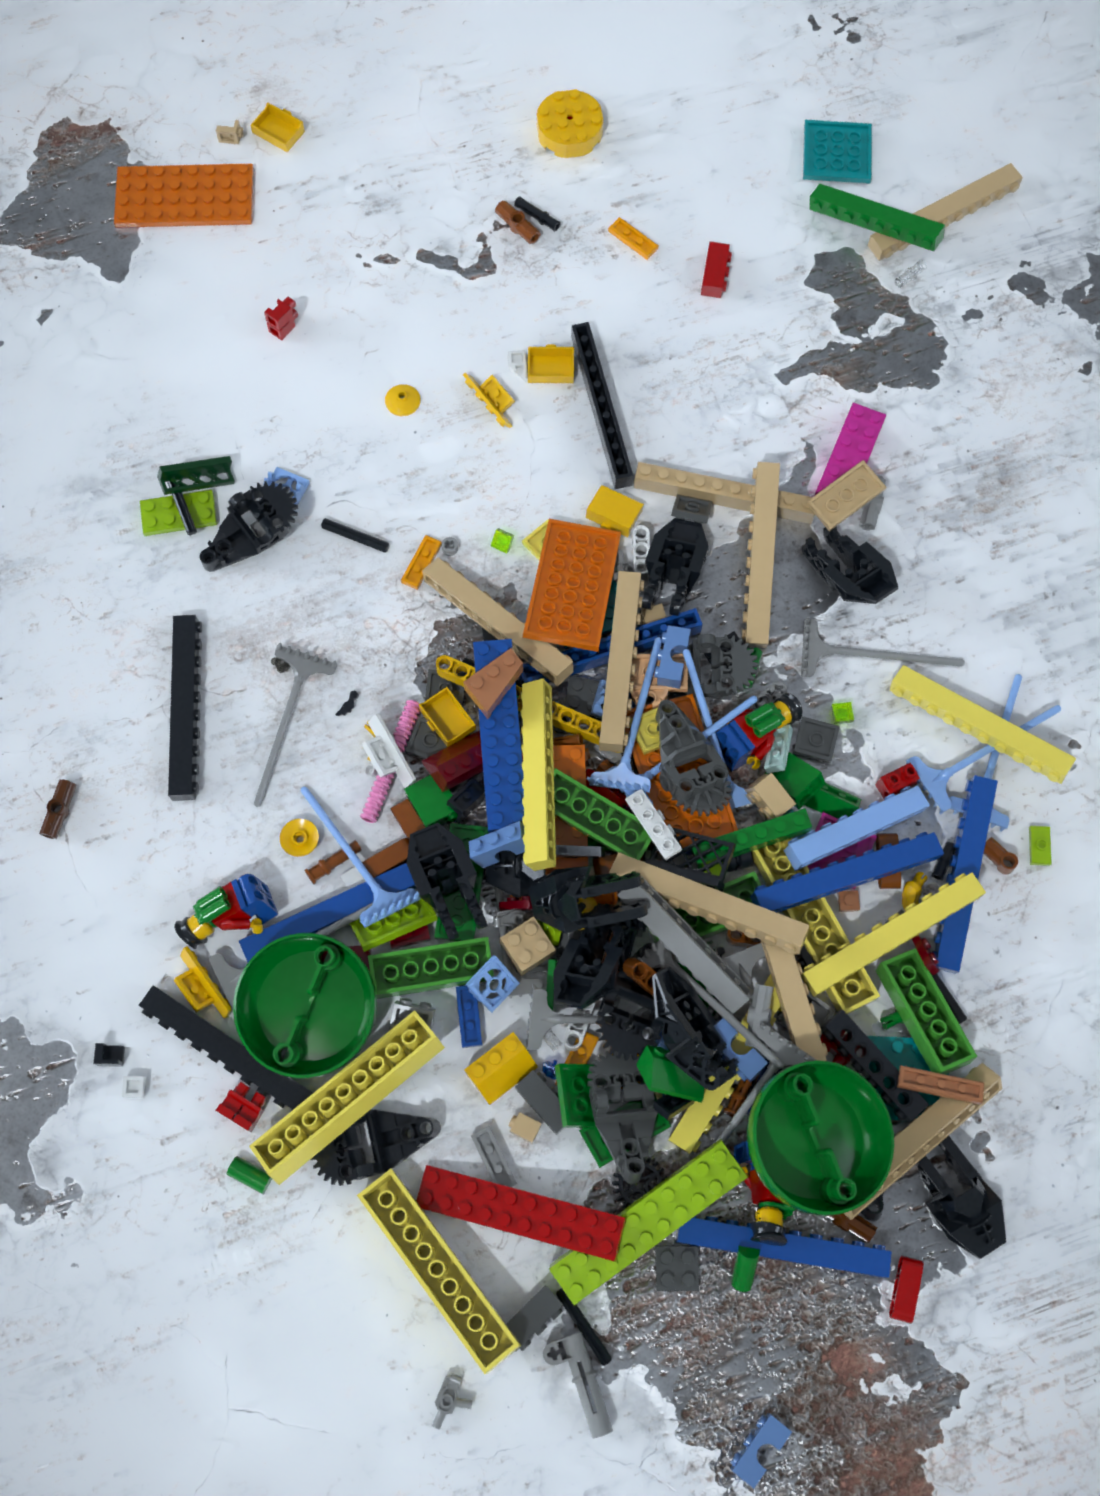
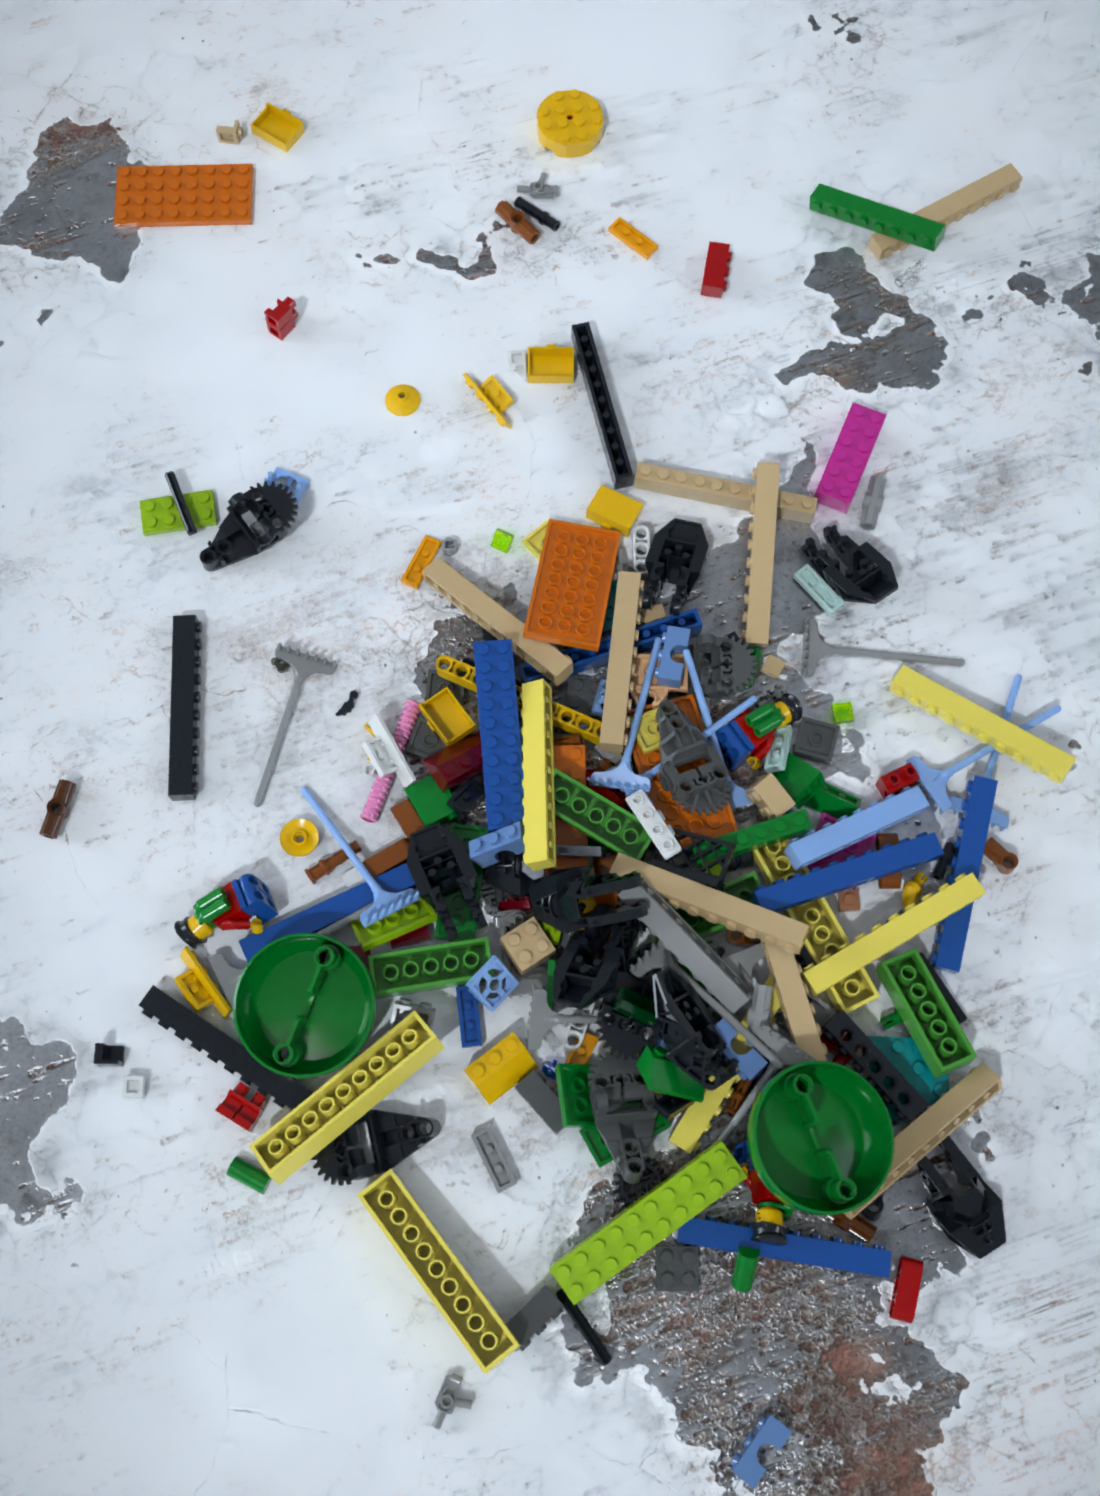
(190, 470): dark green fence -> none
(355, 535): black axle -> none
(493, 681): nougat wedge -> none
(521, 1213): red plate -> none
(524, 1127): tan brick -> none
(539, 189): none -> light grey piece
(576, 1351): light grey piece -> none
(634, 1006): none -> dark green panel
(641, 974): dark orange beam -> none
(691, 509): dark grey plate -> none
(773, 666): none -> tan tile
(818, 589): none -> light aqua plate
(837, 151): teal plate -> none
(846, 495): tan tile -> none
(928, 958): dark red plate -> none
(940, 1085): nougat tile -> none
(1040, 845): lime plate -> none

